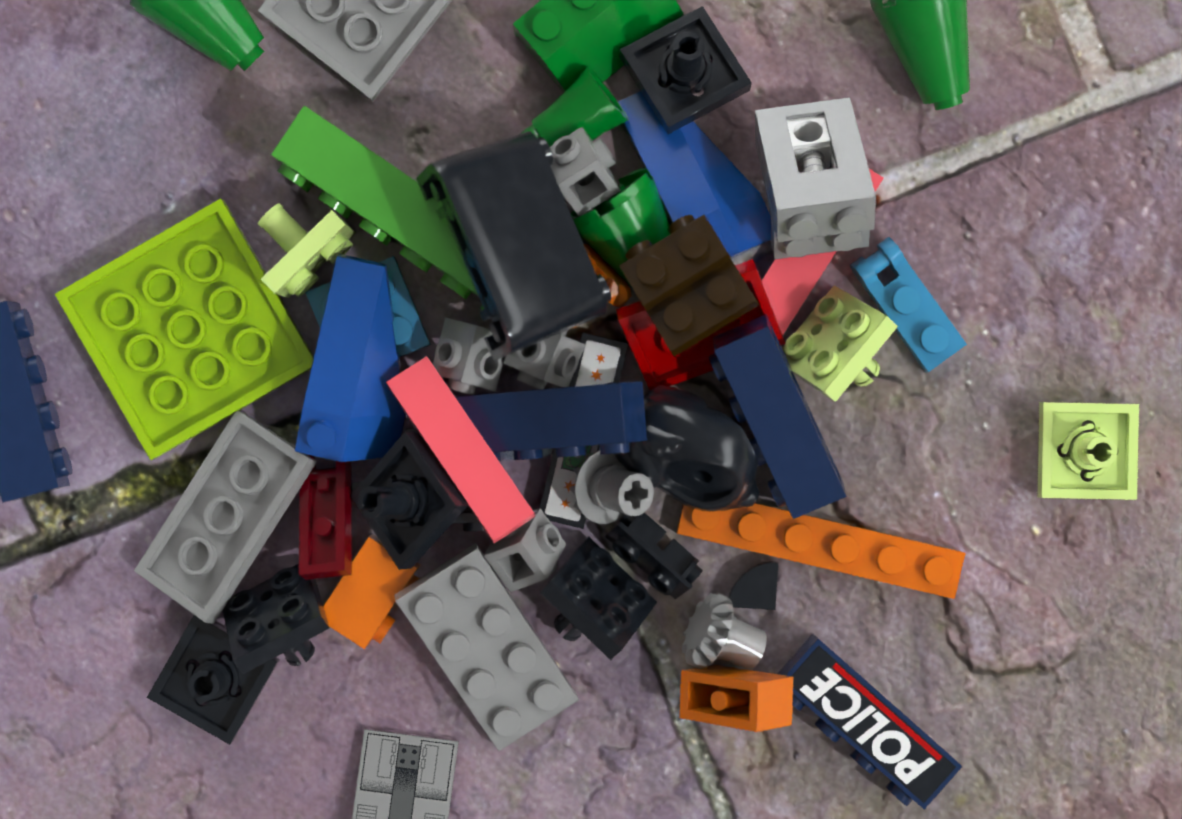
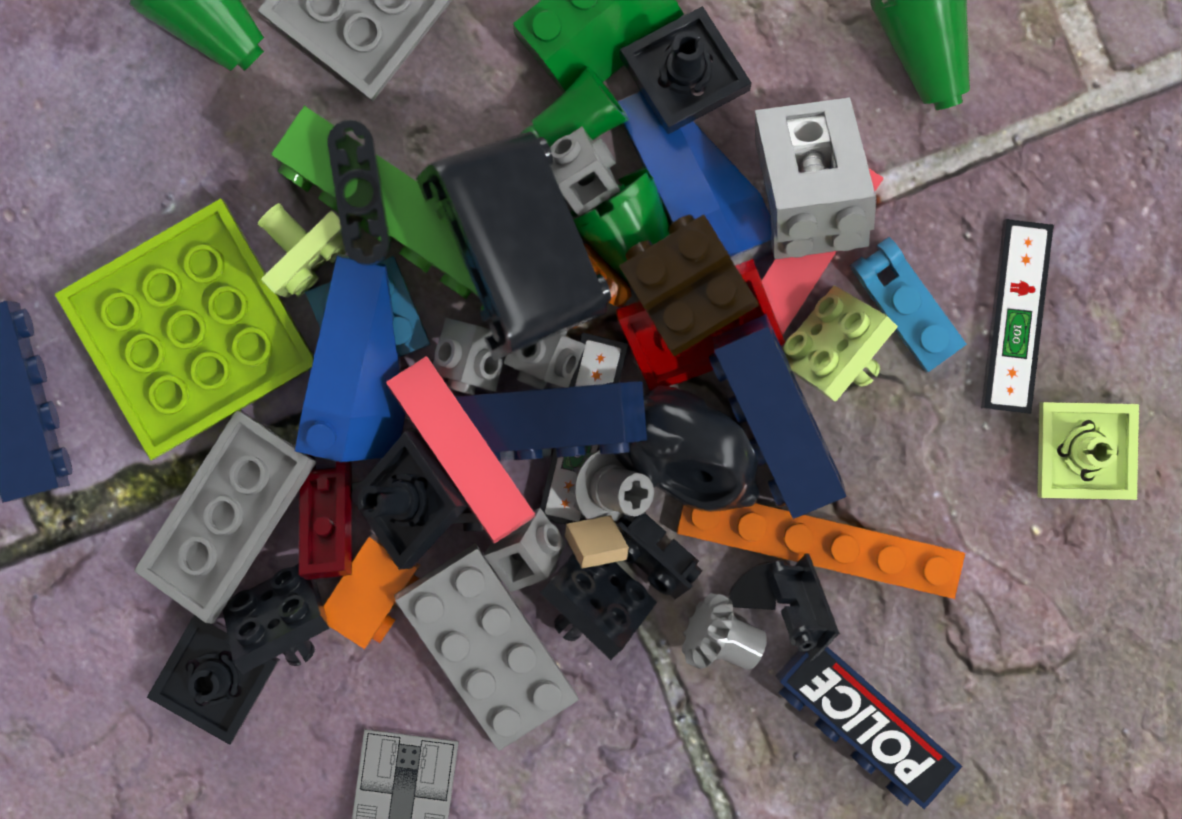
(365, 154): none -> black beam
(596, 541): none -> tan tile
(736, 698): orange brick -> none
(809, 615): none -> black hinge
(1017, 316): none -> tile

